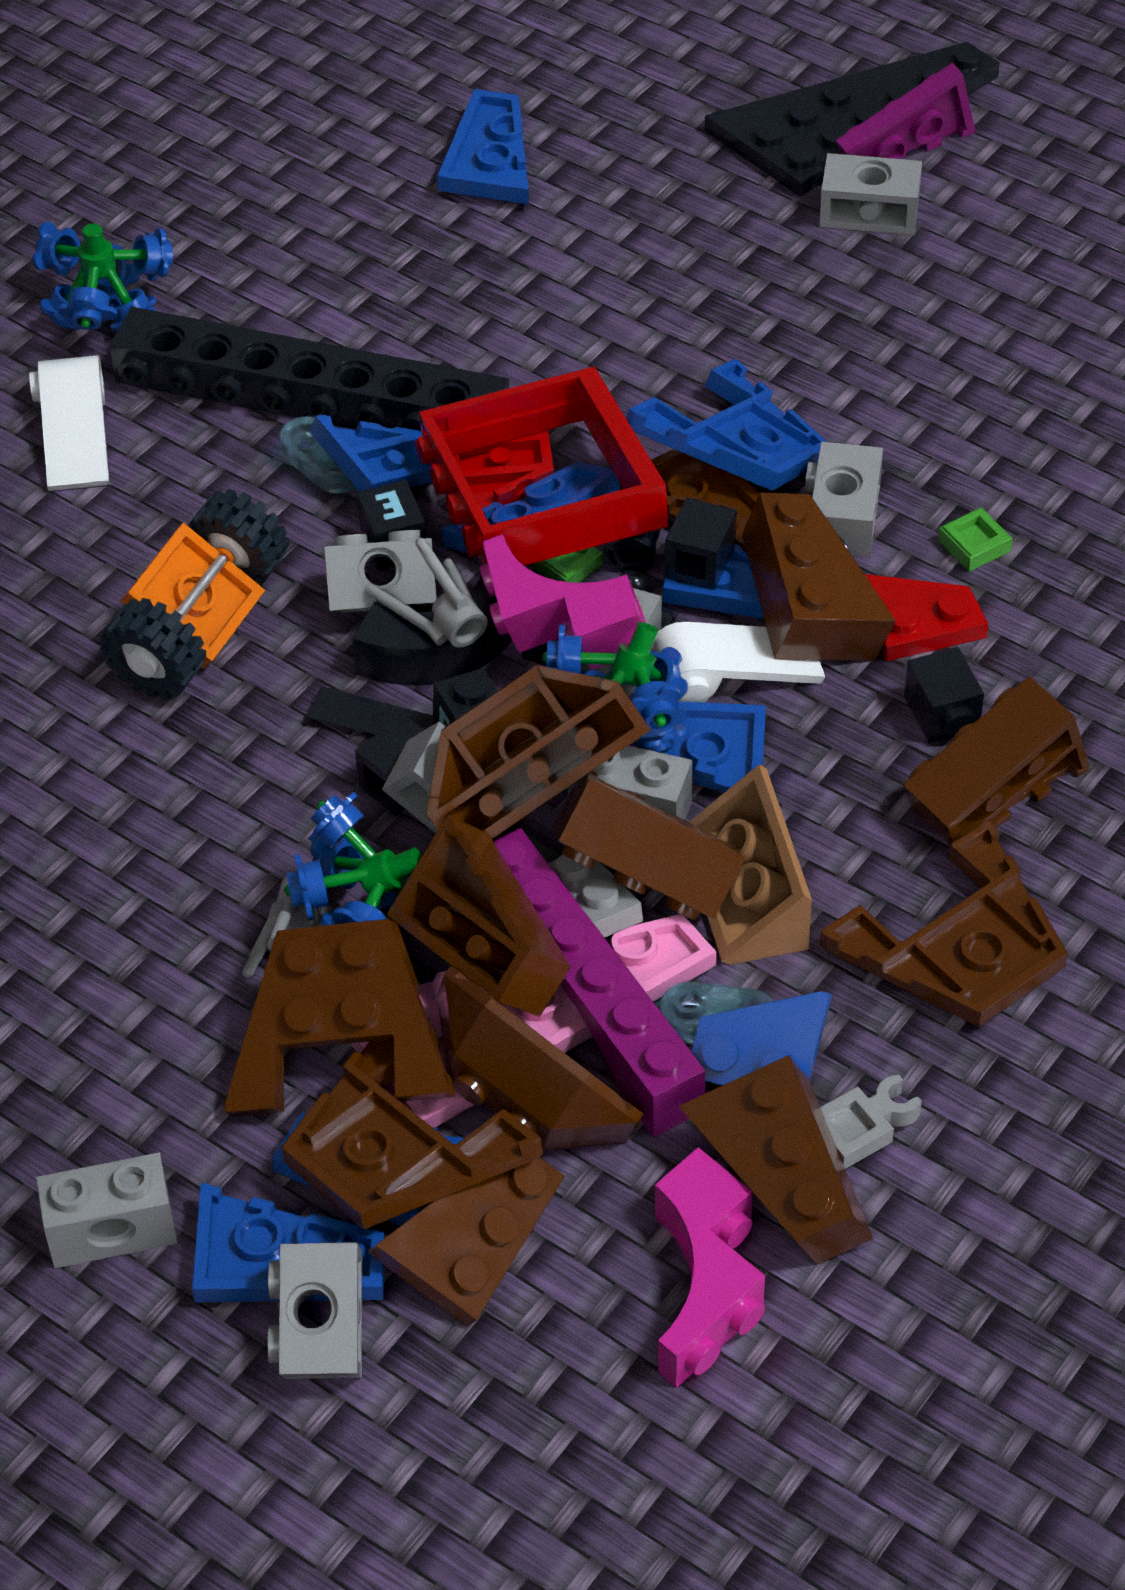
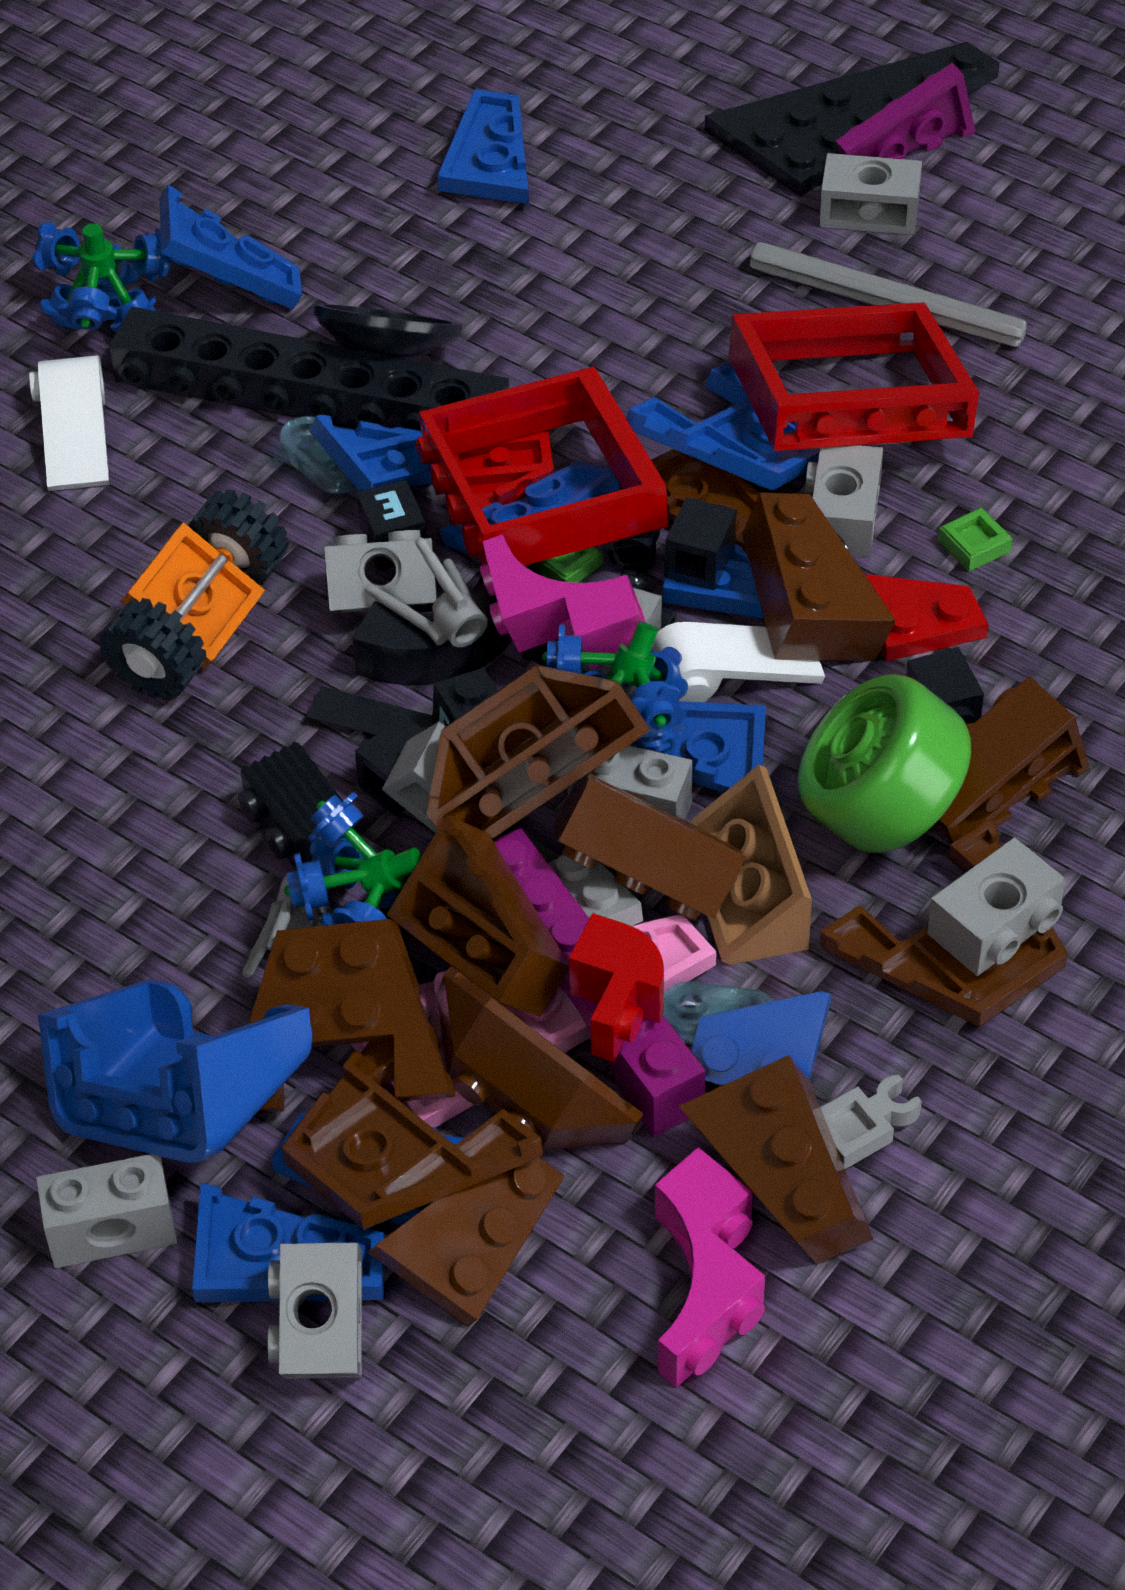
(142, 1080): none -> blue windscreen
(209, 247): none -> blue wing
(284, 796): none -> black brick
(385, 330): none -> black dish
(623, 975): none -> red brick
(860, 414): none -> red window
(882, 291): none -> light grey axle
(884, 764): none -> bright green wheel
(996, 907): none -> light grey brick

